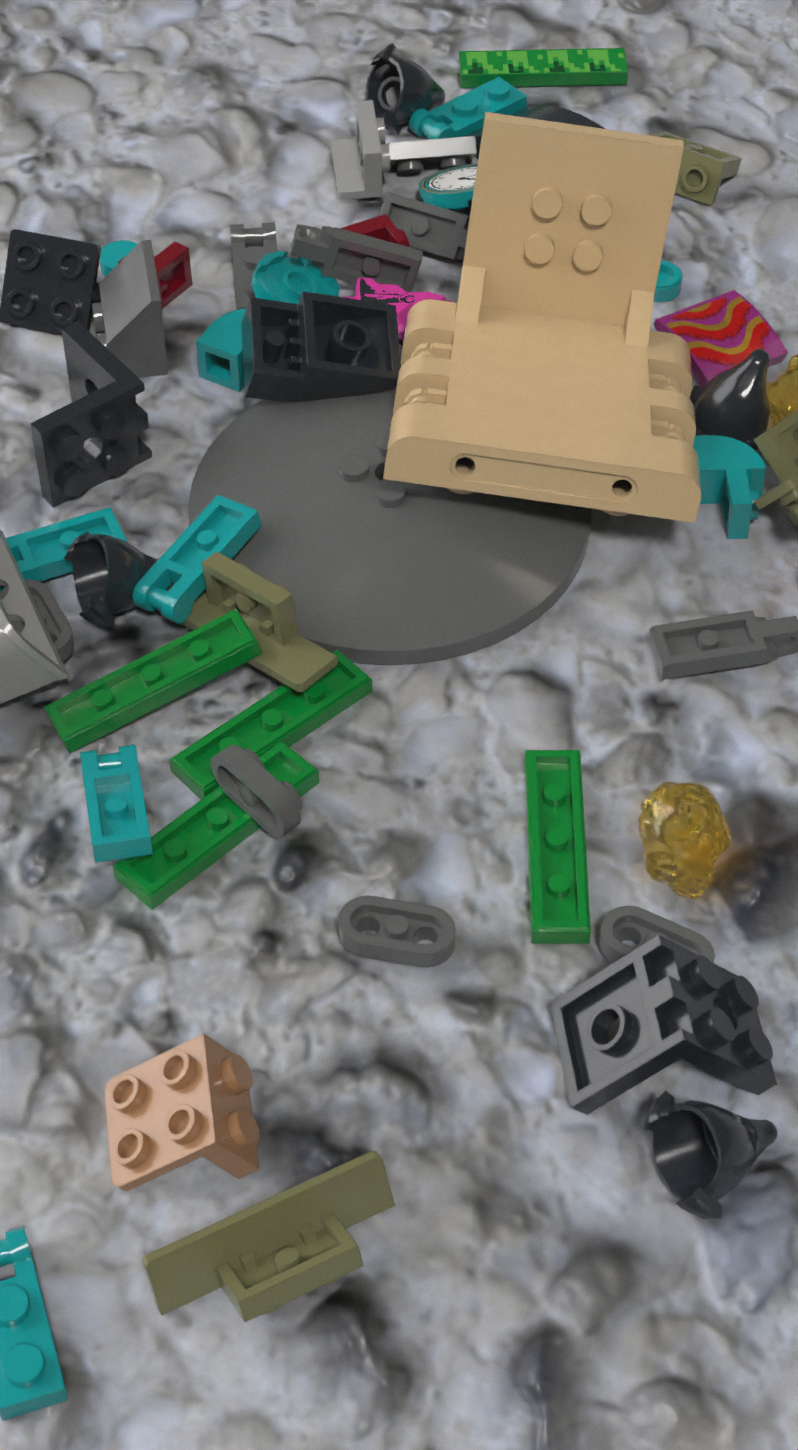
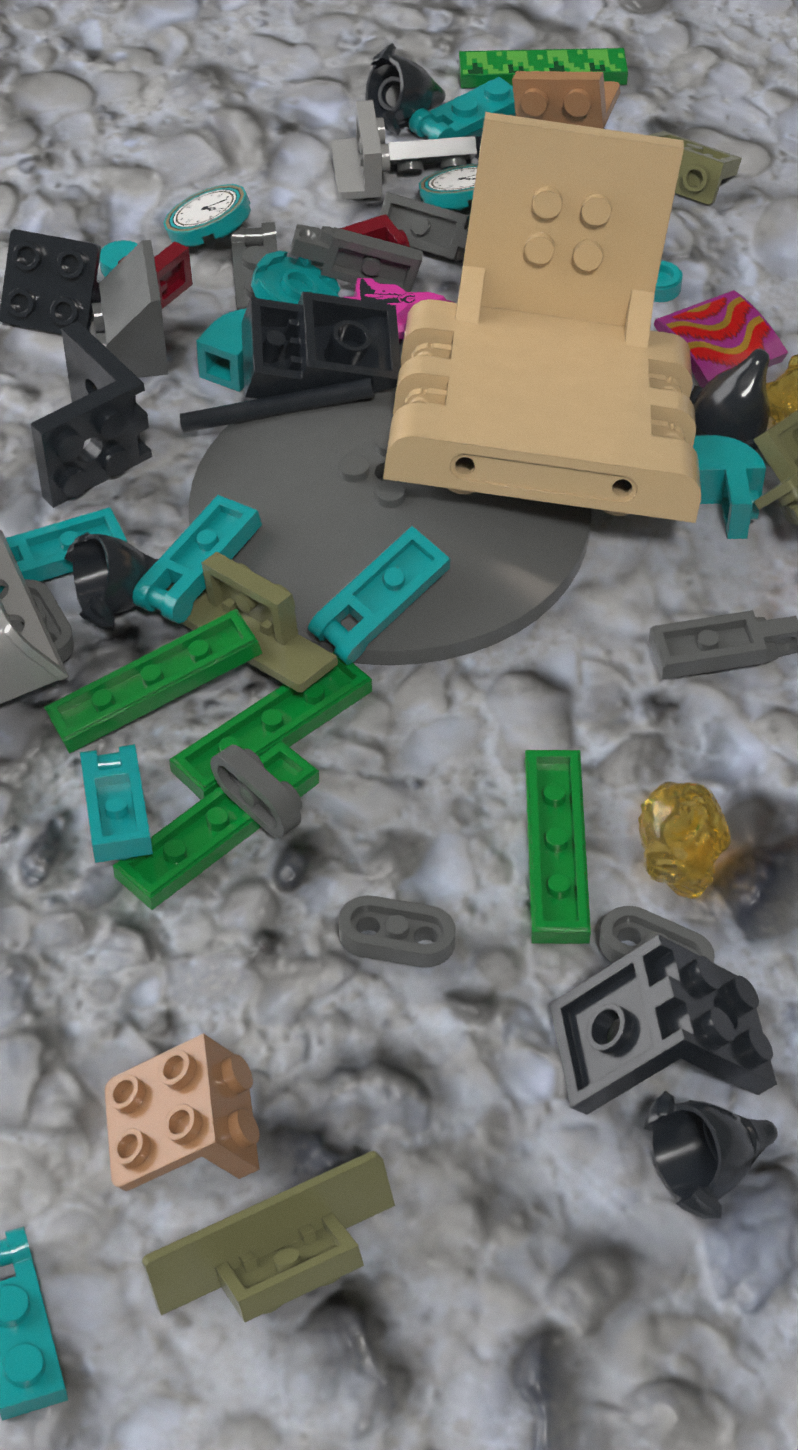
(207, 212): none -> tile
(277, 405): none -> black bar
(380, 594): none -> teal plate
(565, 97): none -> medium nougat bracket

